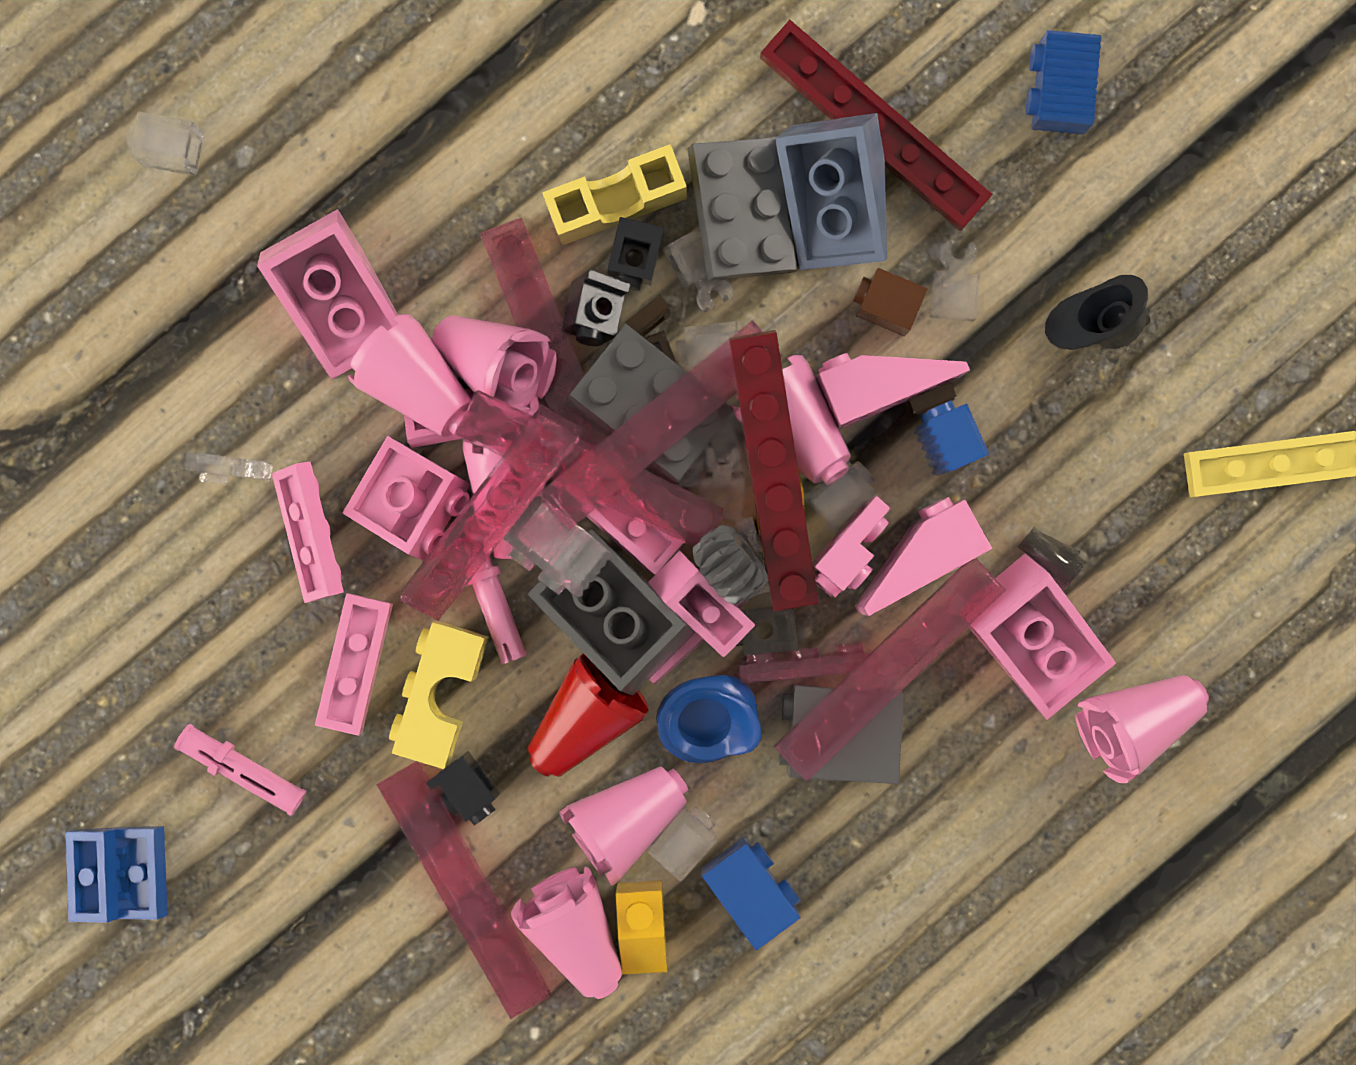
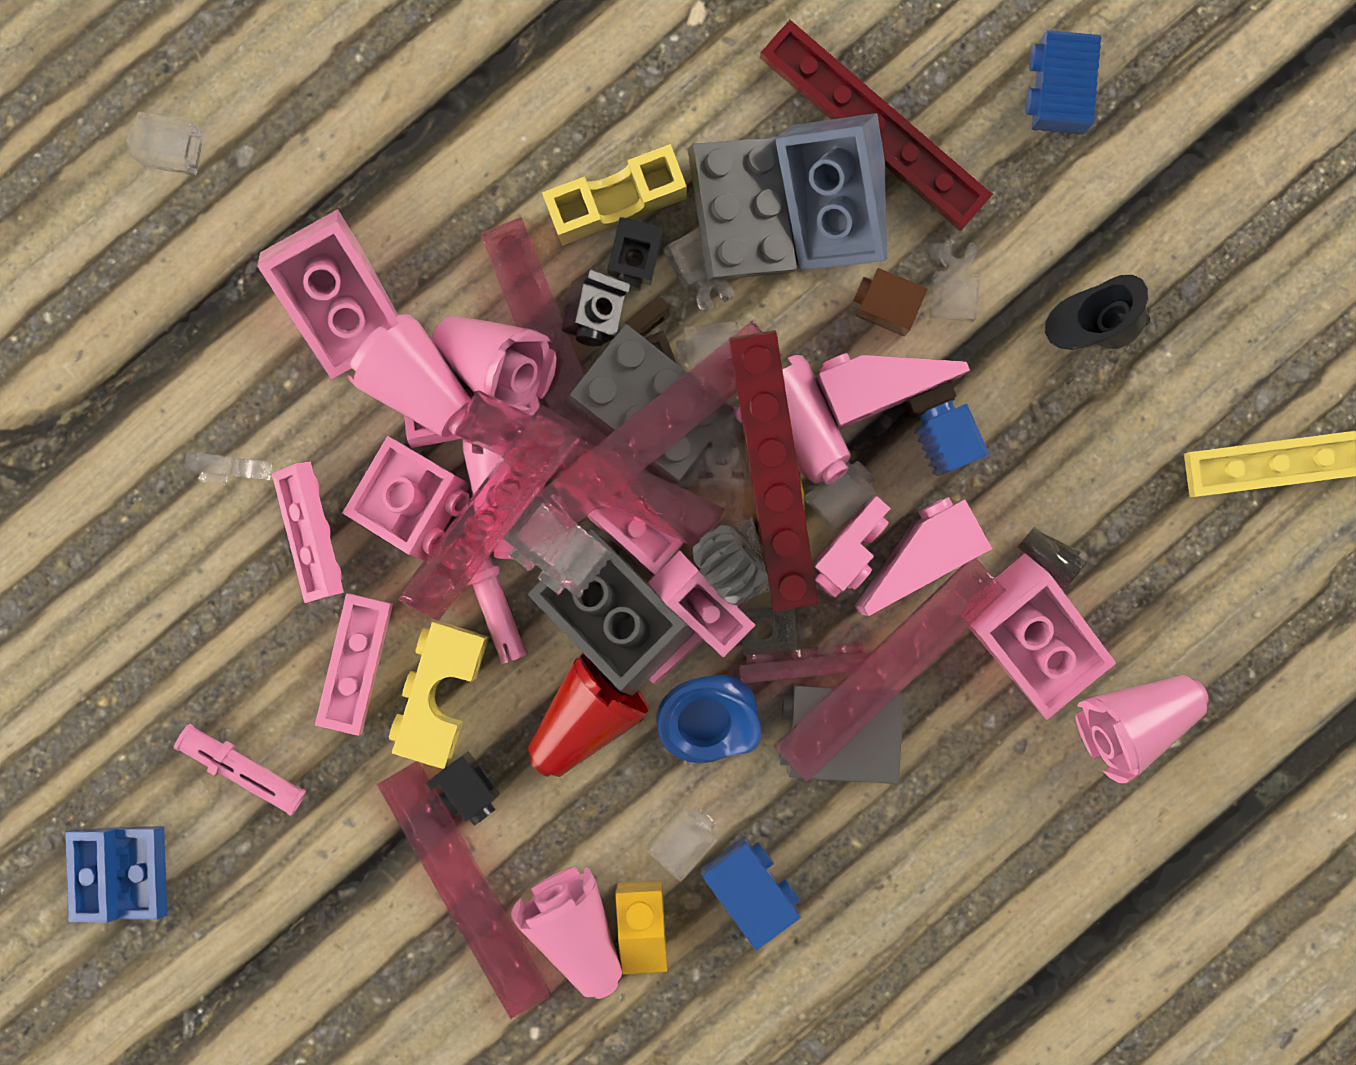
(625, 819): bright pink cone -> none

